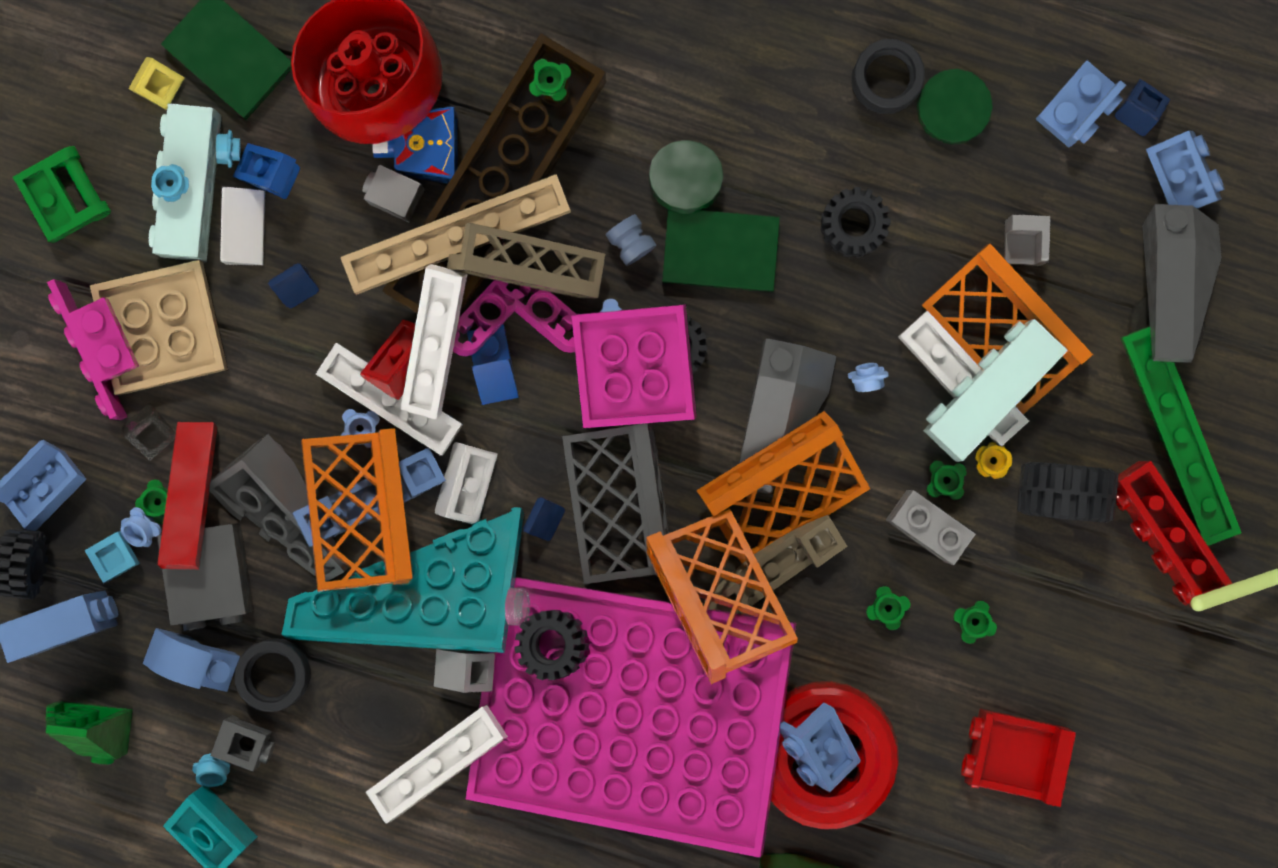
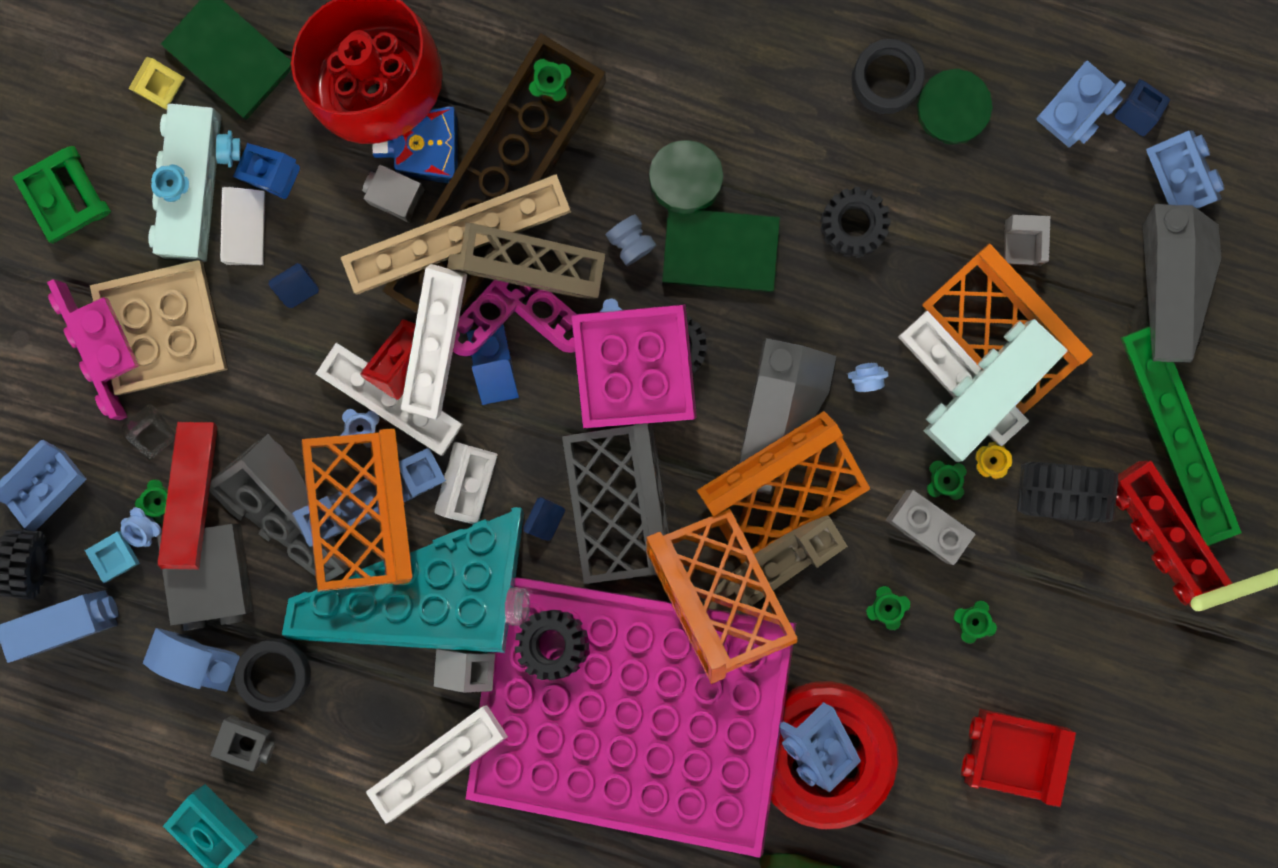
(90, 729): green wedge -> none
(211, 771): medium azure plate -> none

